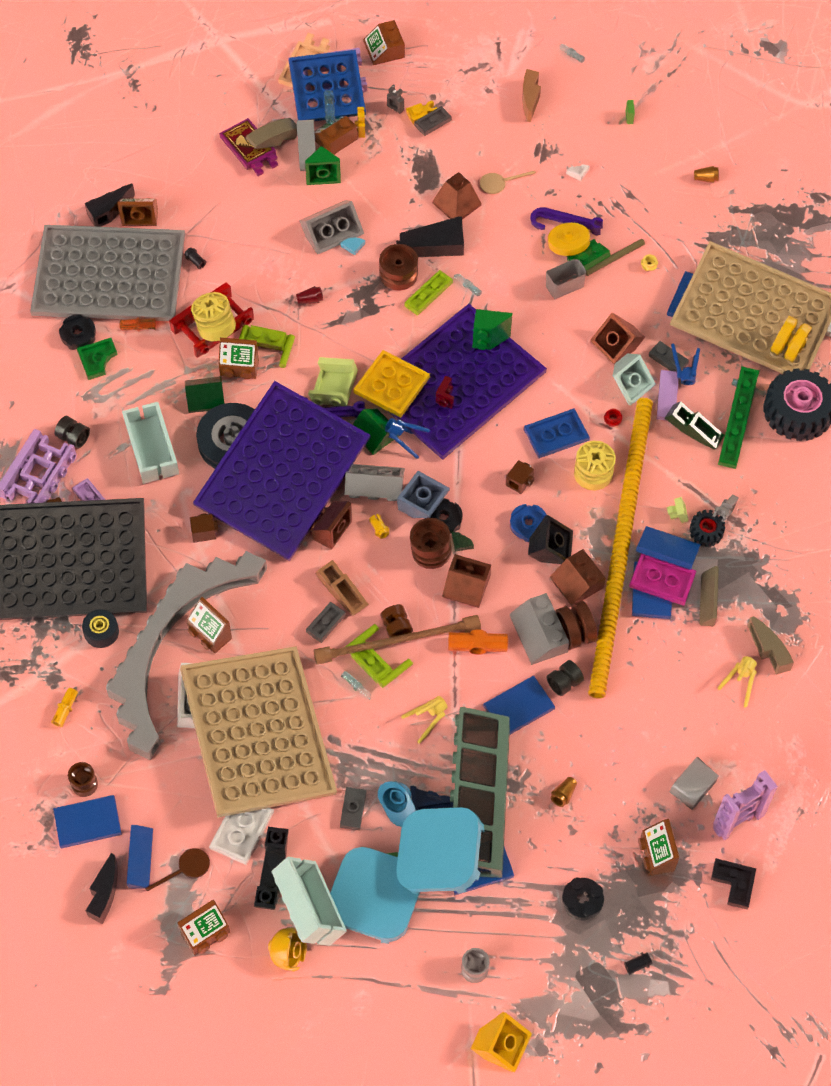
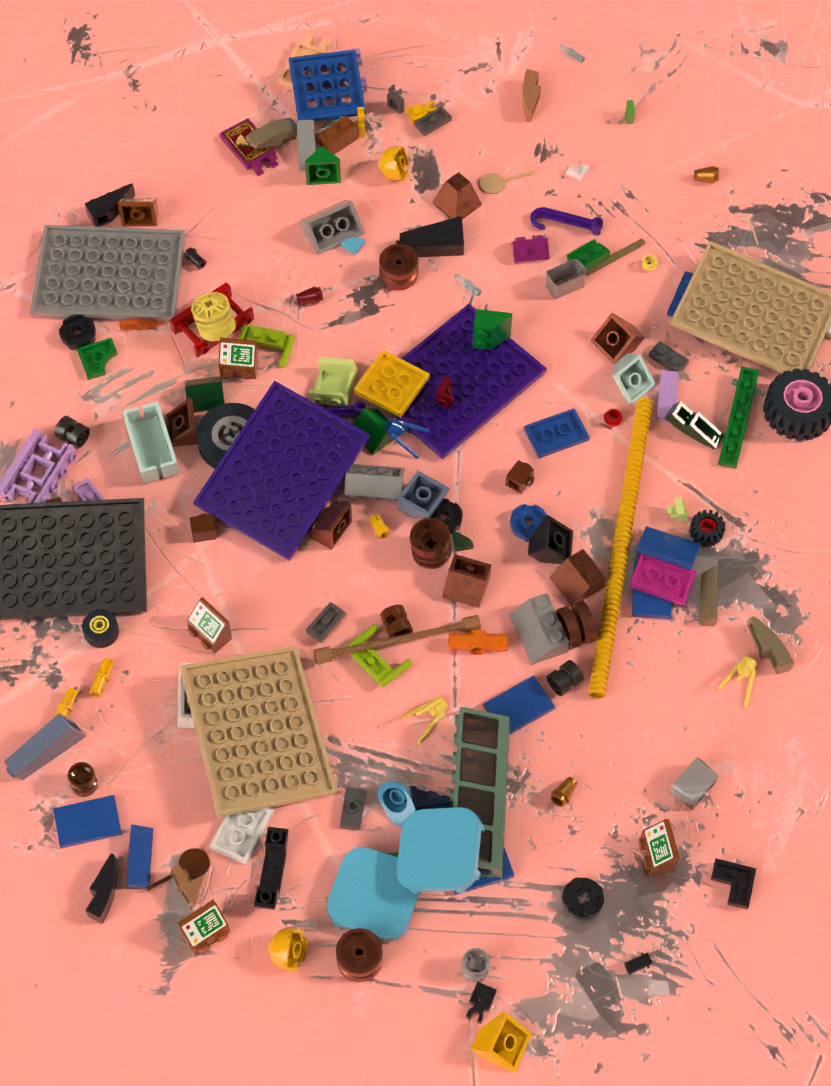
(44, 746): none -> sand blue slope
(101, 677): none -> yellow axle
(132, 675): light grey arch -> none
(182, 425): none -> copper slope
(188, 889): none -> medium nougat slope
(308, 901): light aqua piece -> none
(329, 106): clear light blue axle -> none
(341, 588): medium nougat slope -> none
(356, 685): clear light blue piece -> none
(359, 967): none -> copper wheel
(385, 43): dark orange slope -> none
(393, 163): none -> yellow cylinder
(428, 292): lime tile -> none
(481, 999): none -> black plate
(530, 249): none -> magenta bracket
(569, 239): yellow wheel -> none
(594, 465): light yellow wheel -> none
(688, 375): blue plant -> none
(726, 507): light grey plate -> none
(745, 805): lavender fence -> none
(789, 338): yellow wheel -> none

